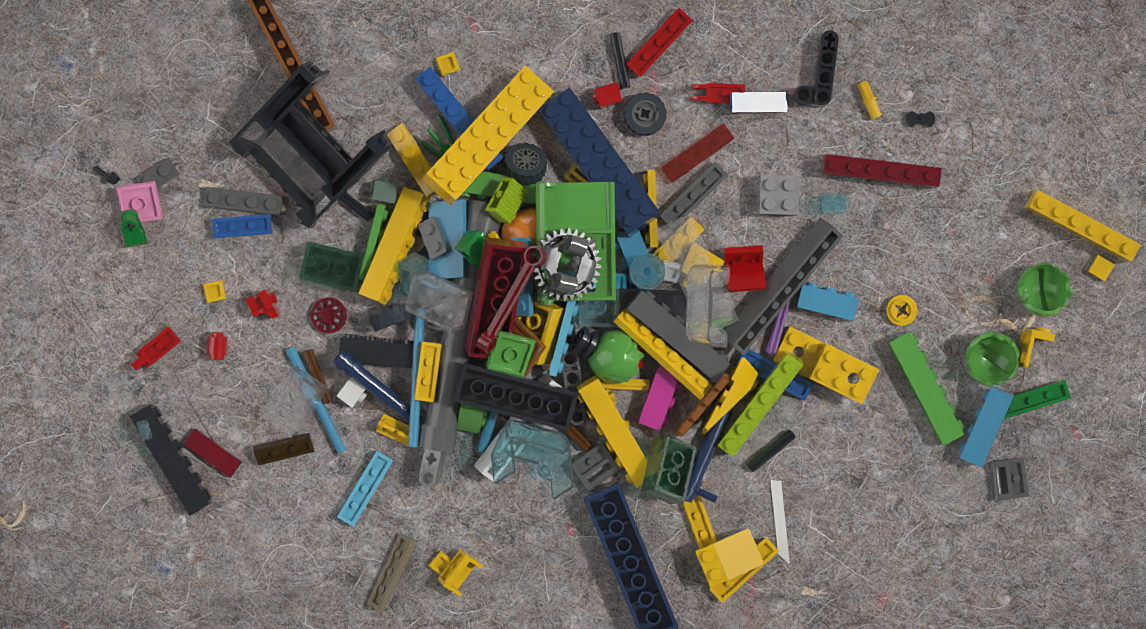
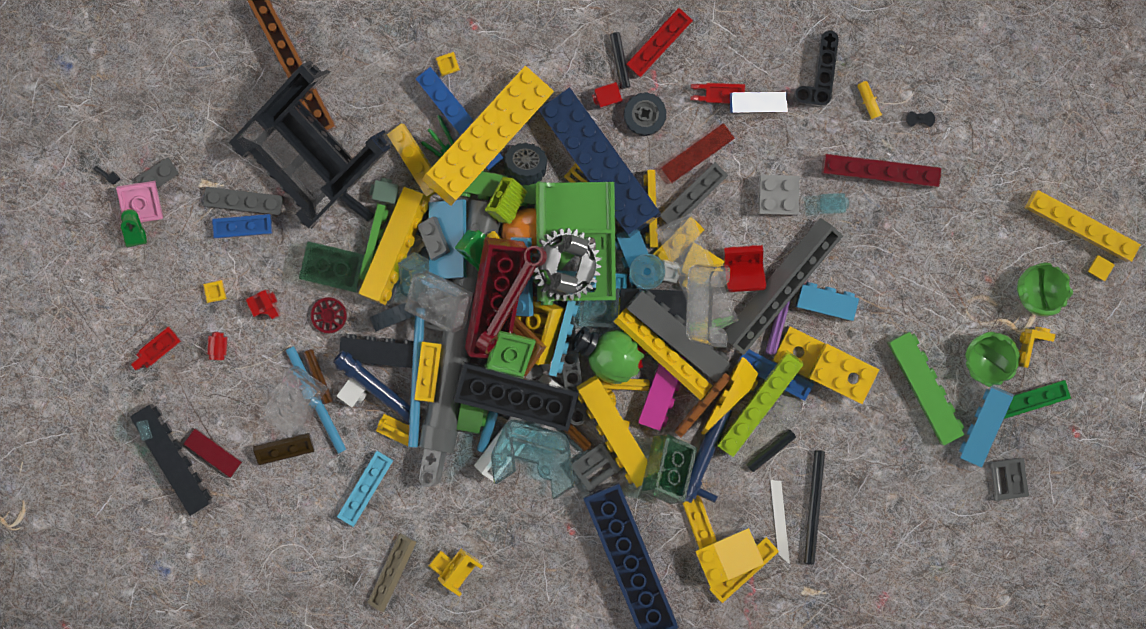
(814, 507): none -> black axle
(911, 310): yellow gear -> none

